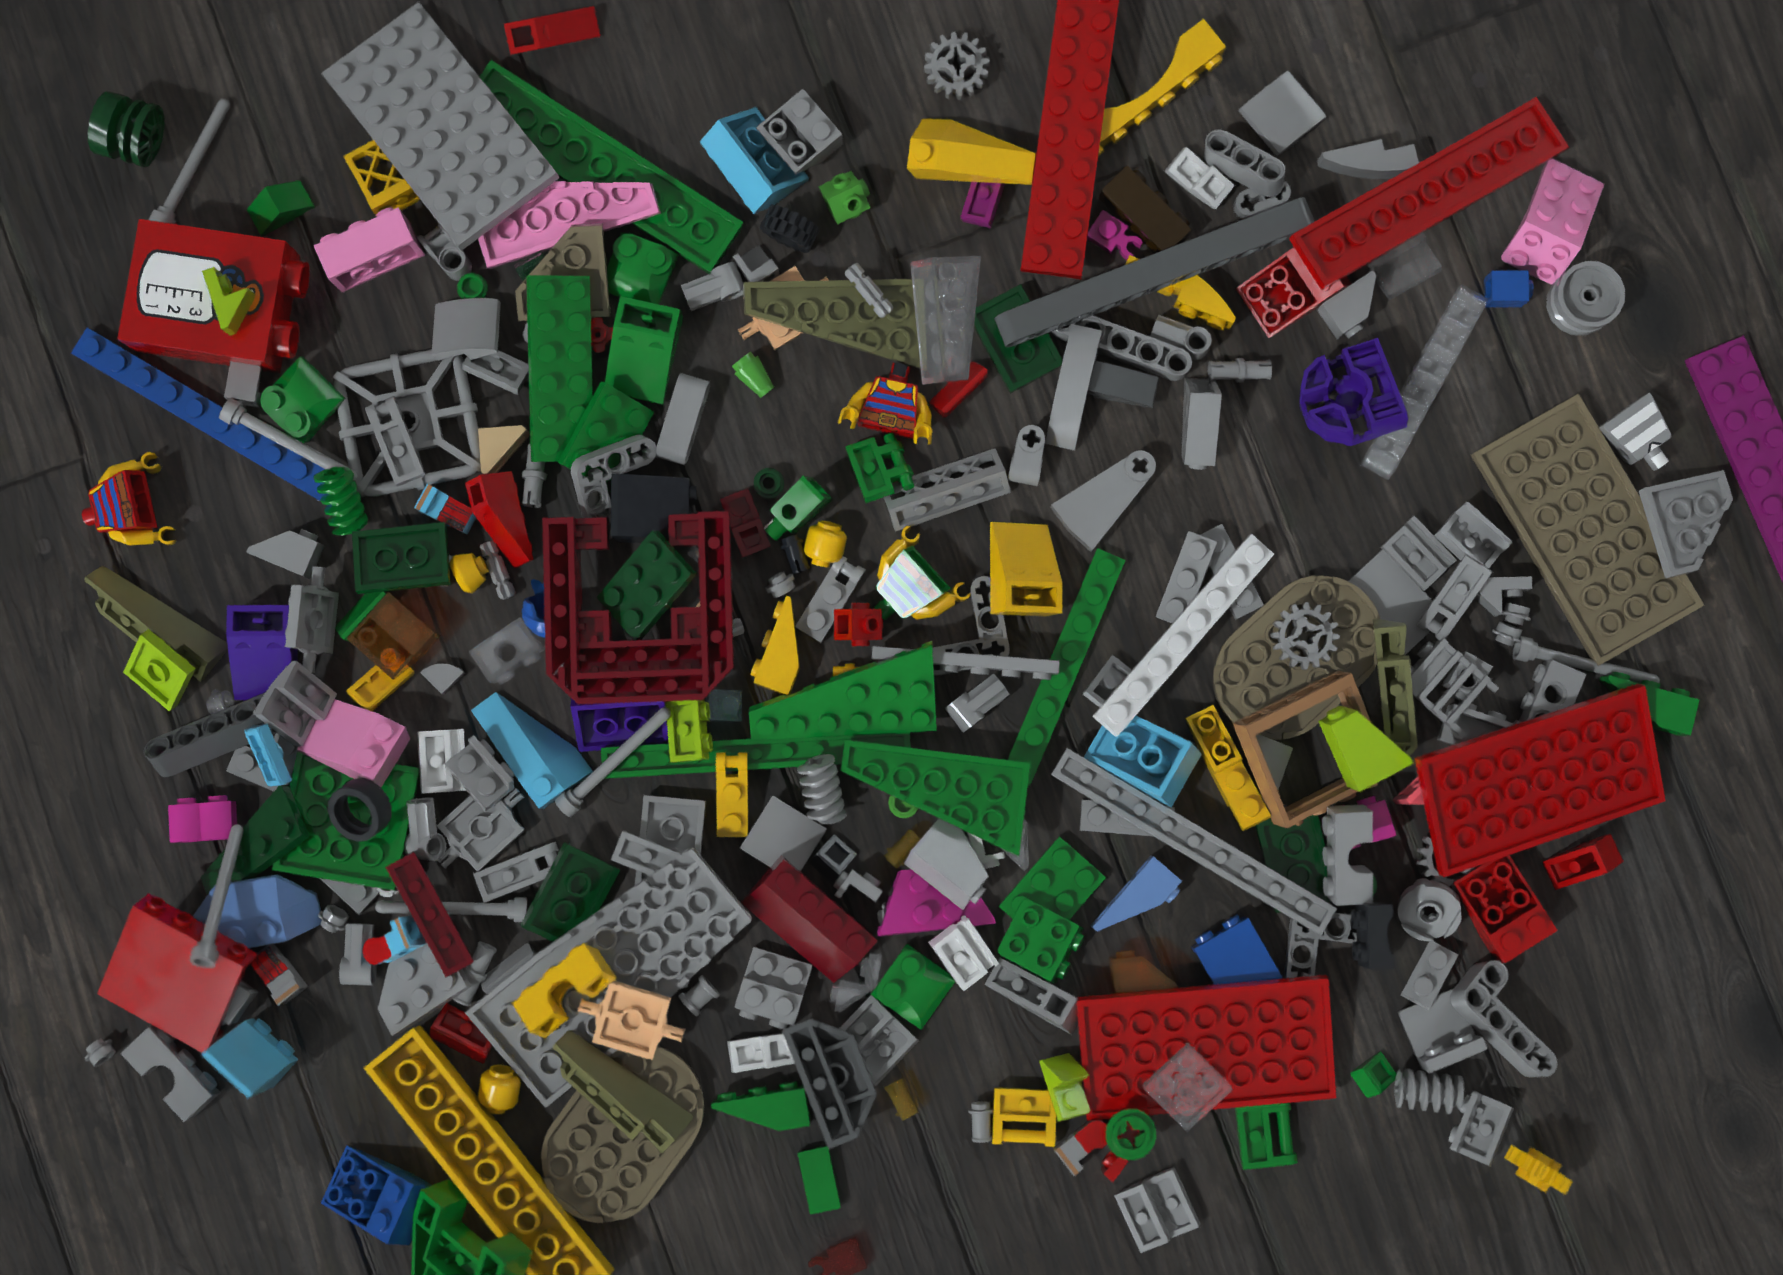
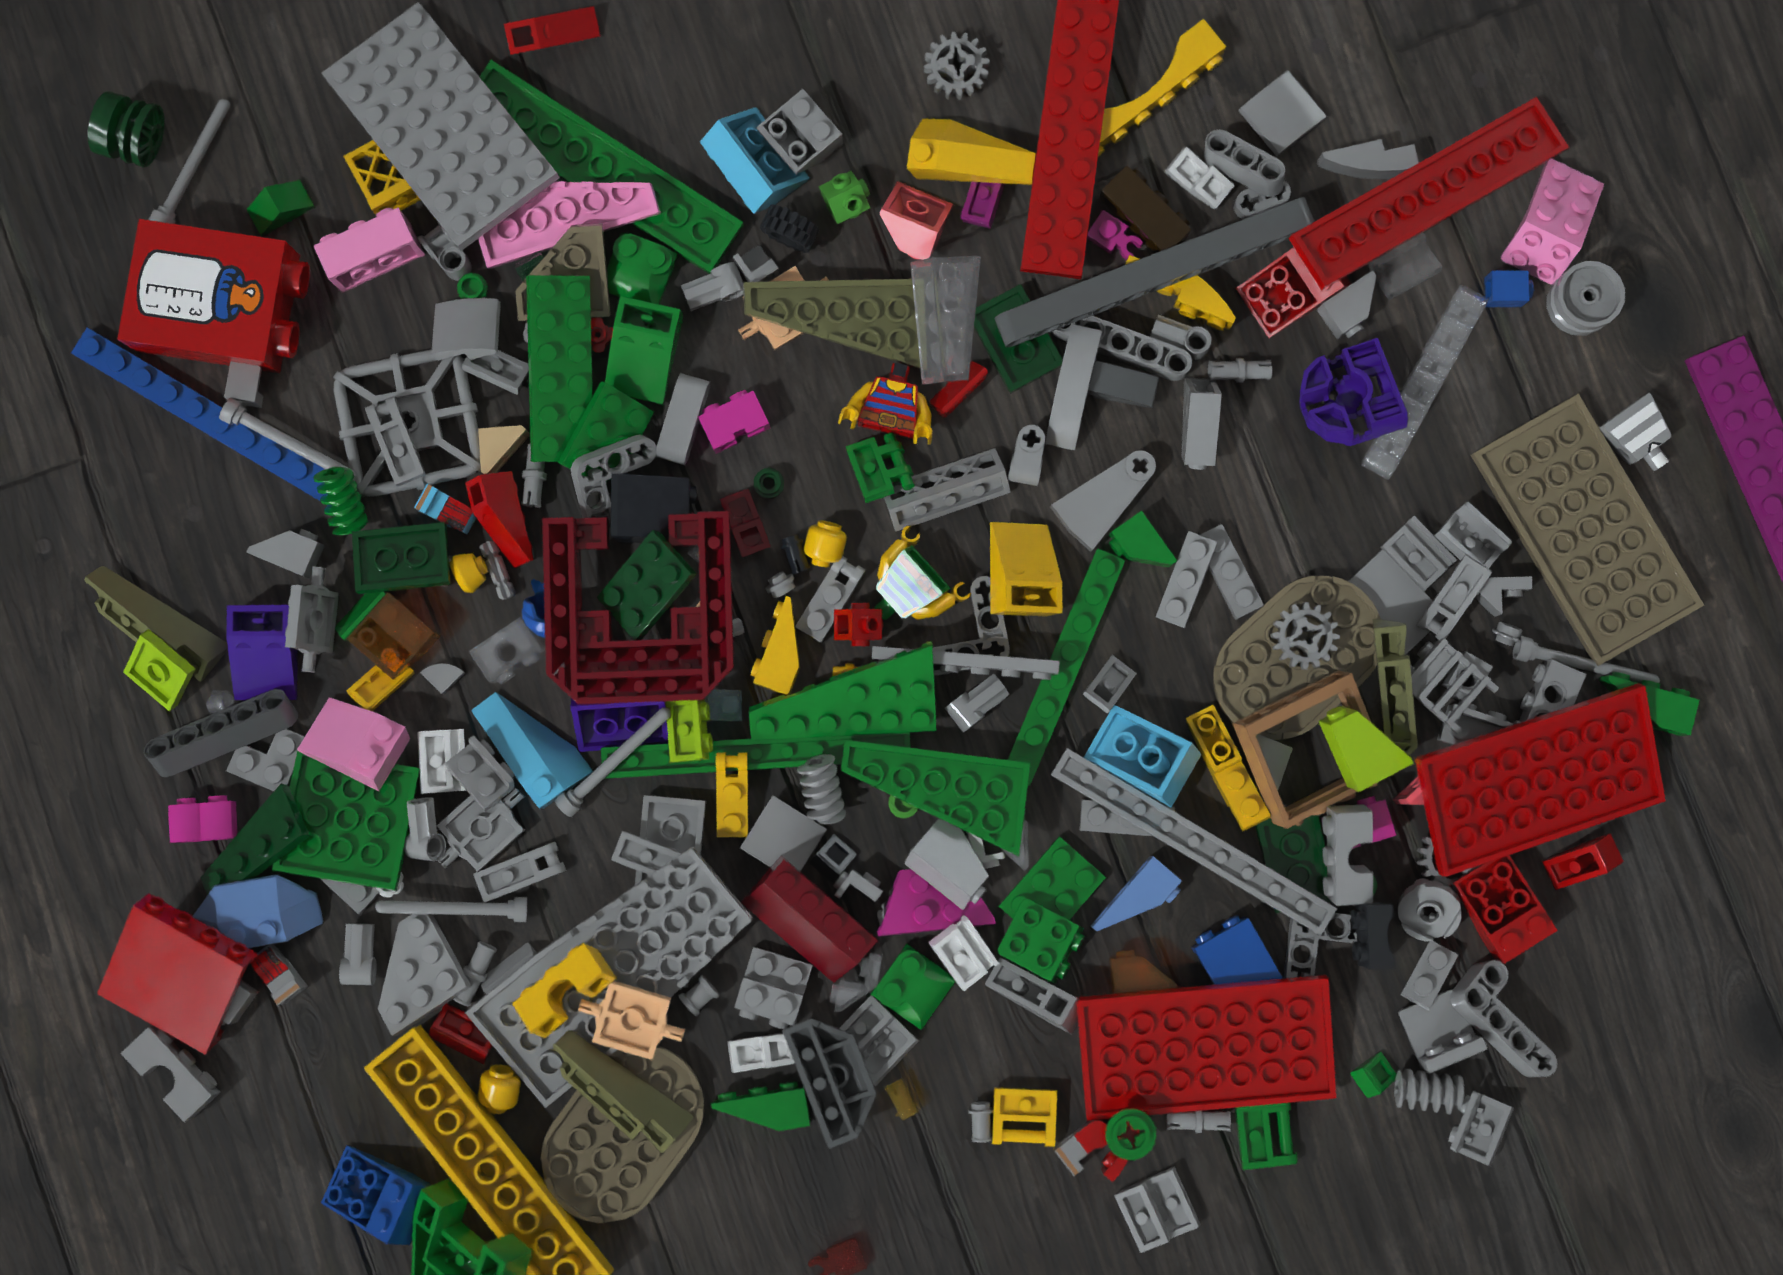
(99, 1052): light grey plate -> none
(124, 504): torso -> none
(205, 952): light grey piece -> none
(228, 307): lime slope -> none
(251, 1057): medium azure slope -> none
(268, 755): medium azure plate -> none
(295, 703): light grey slope -> none
(301, 400): green slope -> none
(333, 918): light grey plate -> none
(346, 822): black tyre -> none
(395, 944): leg -> none
(430, 914): dark red plate -> none
(569, 893): dark green plate -> none
(733, 419): none -> dark pink brick
(753, 374): bright green cone -> none
(808, 500): green torso -> none
(819, 1179): green tile -> none
(869, 290): light grey axle -> none
(902, 849): clear yellow pin -> none
(915, 220): none -> coral slope
(1064, 1085): lime slope -> none
(1140, 542): none -> green slope
(1183, 635): white plate -> none
(1190, 1104): clear plate -> none
(1199, 1120): none -> light grey pin
(1516, 614): light grey plate -> none
(1538, 1169): yellow gear -> none
(1685, 519): light grey plate -> none

